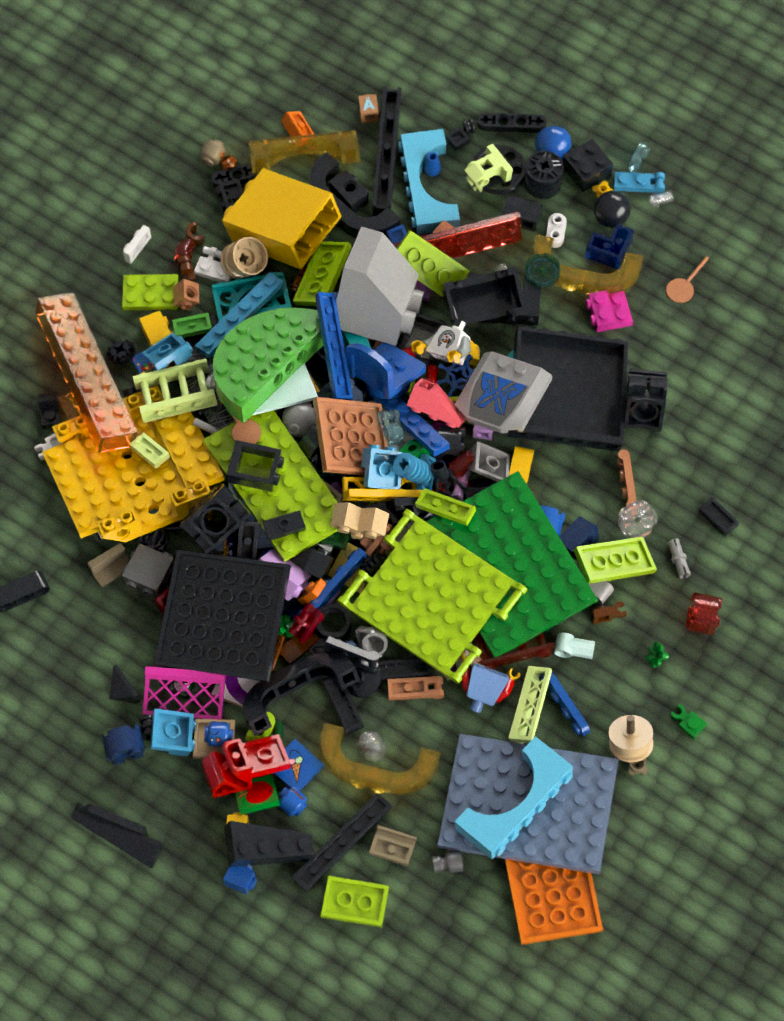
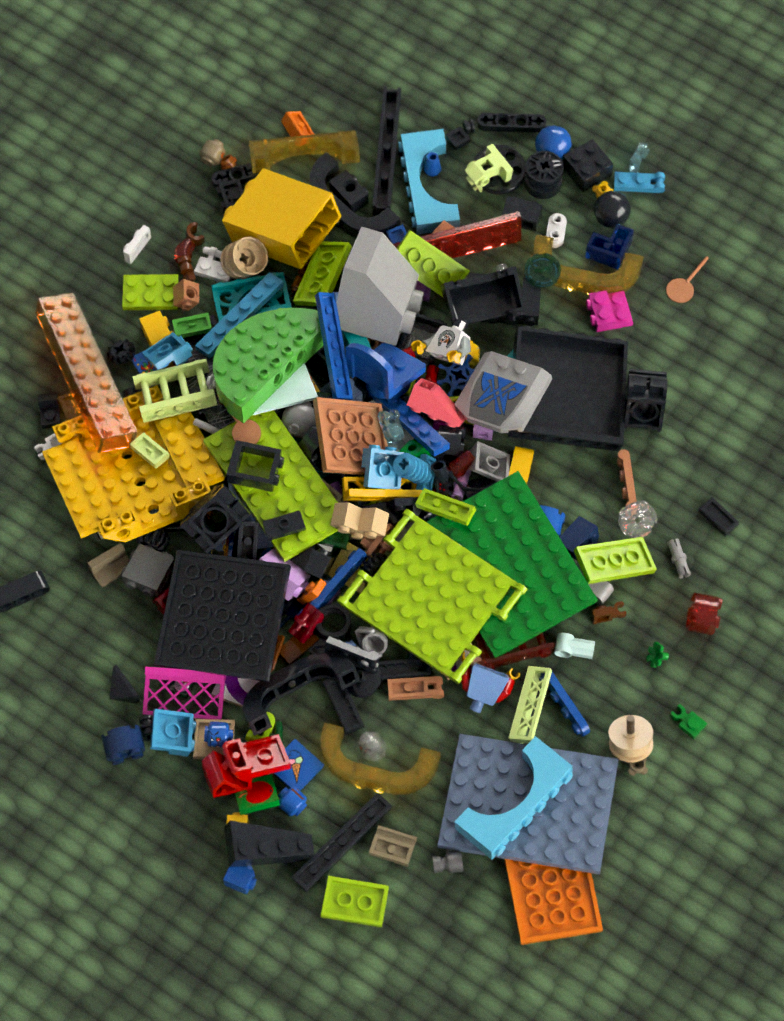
(120, 832): black wedge -> none
(285, 625): green plant -> none
(368, 108): medium nougat brick -> none
(658, 199): clear pin -> none

